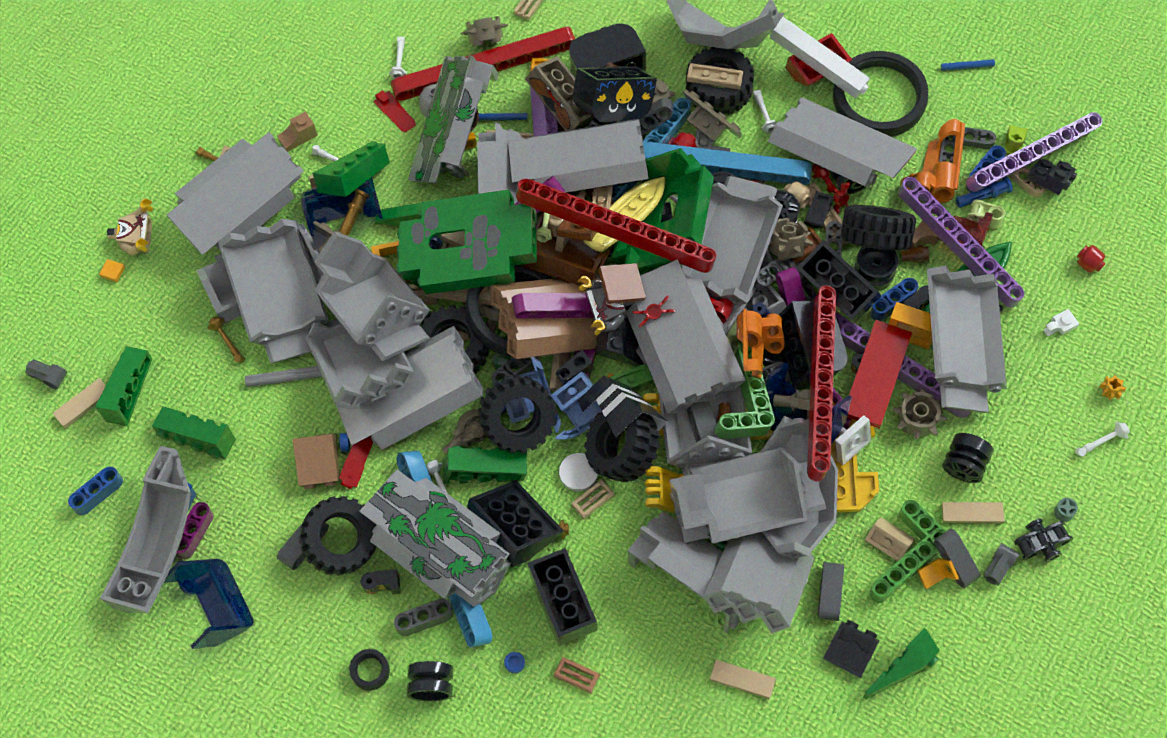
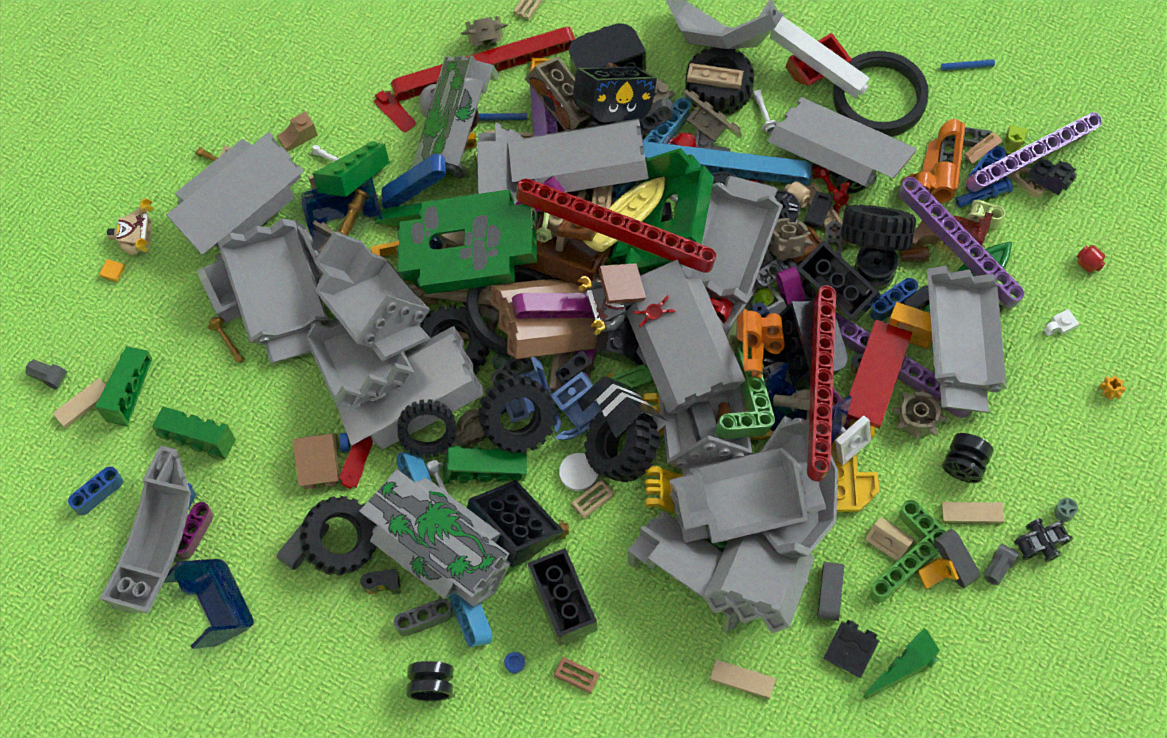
(282, 376): light grey axle -> none
(378, 682): black tyre -> none
(398, 71): white piece -> none
(414, 181): none -> blue beam
(426, 447): none -> black tyre
(764, 296): none -> clear neon green tile
(982, 147): none -> light nougat tile
(1120, 430): white piece -> none

